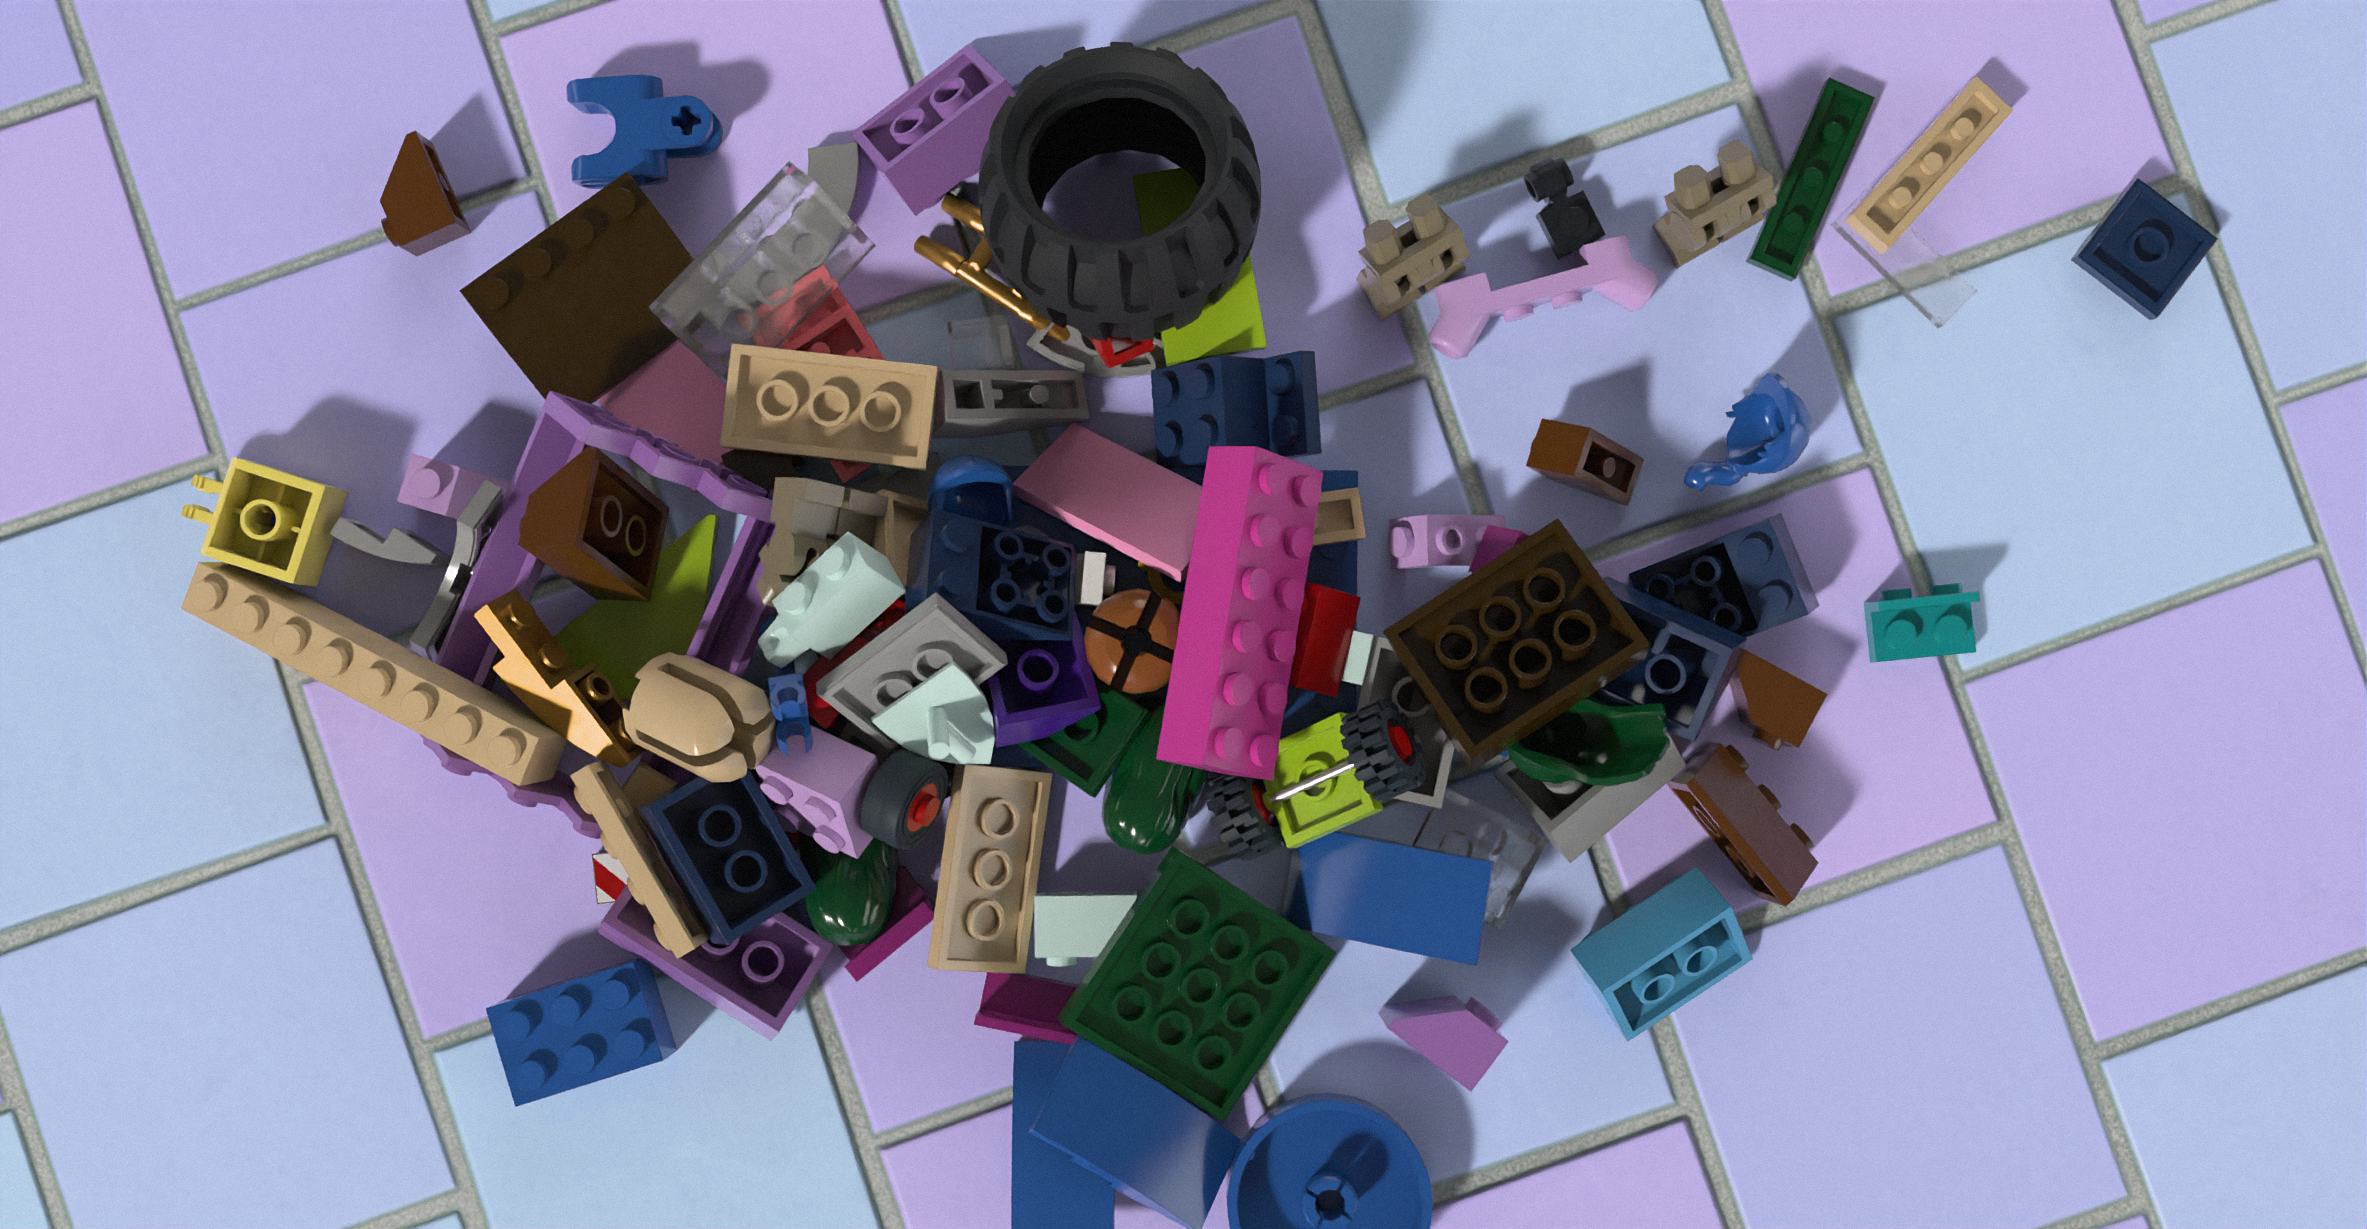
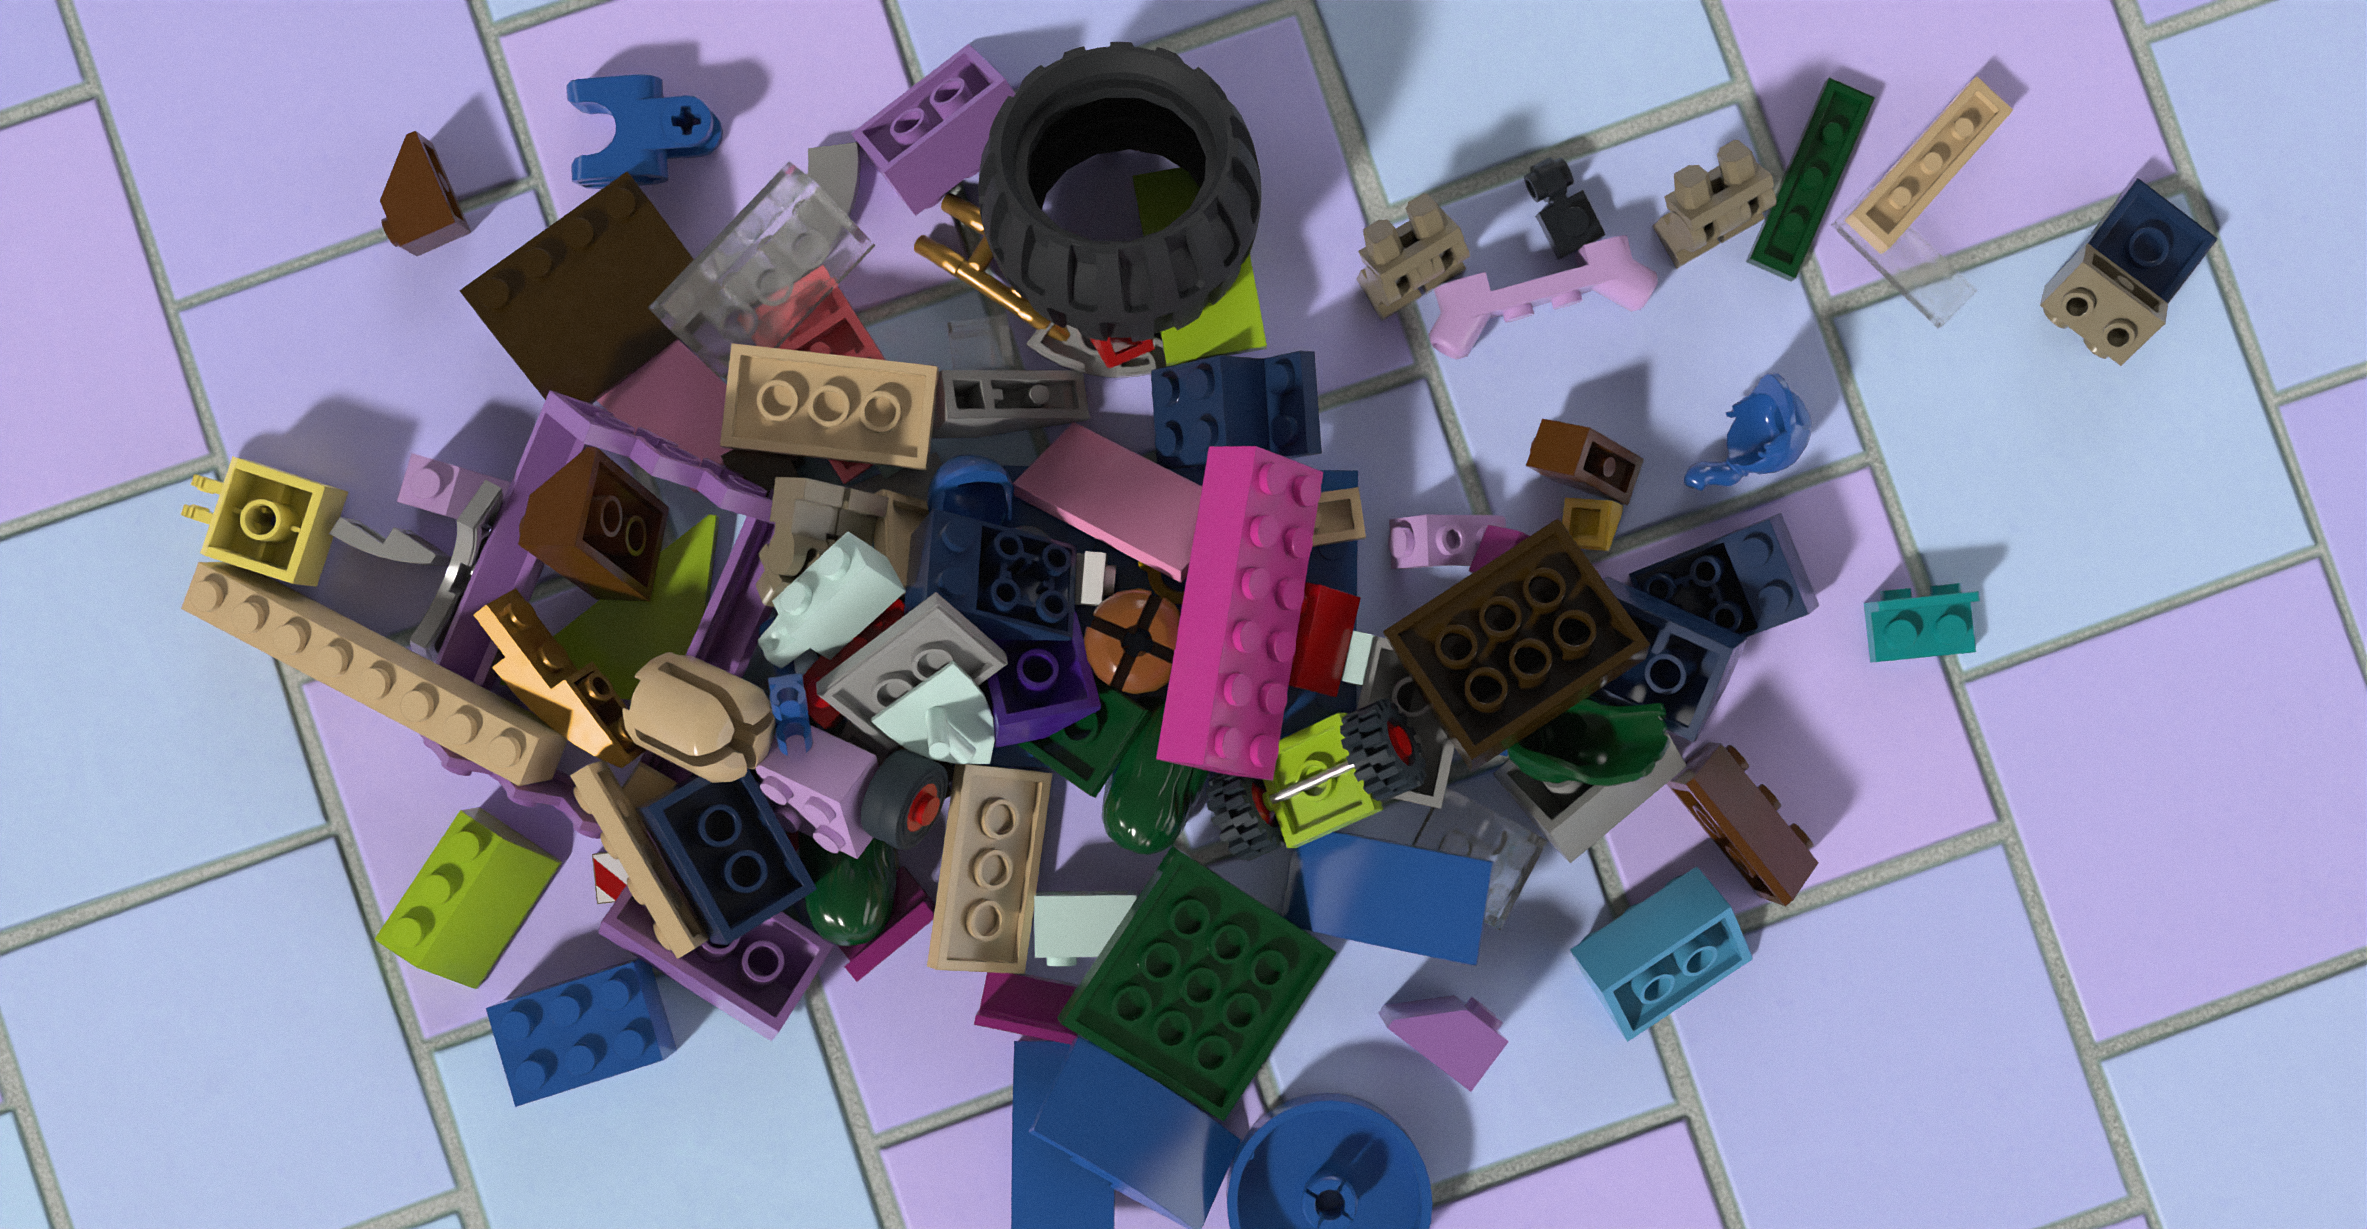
(468, 899): none -> lime slope
(1591, 522): none -> yellow slope
(1773, 702): reddish brown slope -> none
(2103, 305): none -> dark tan brick

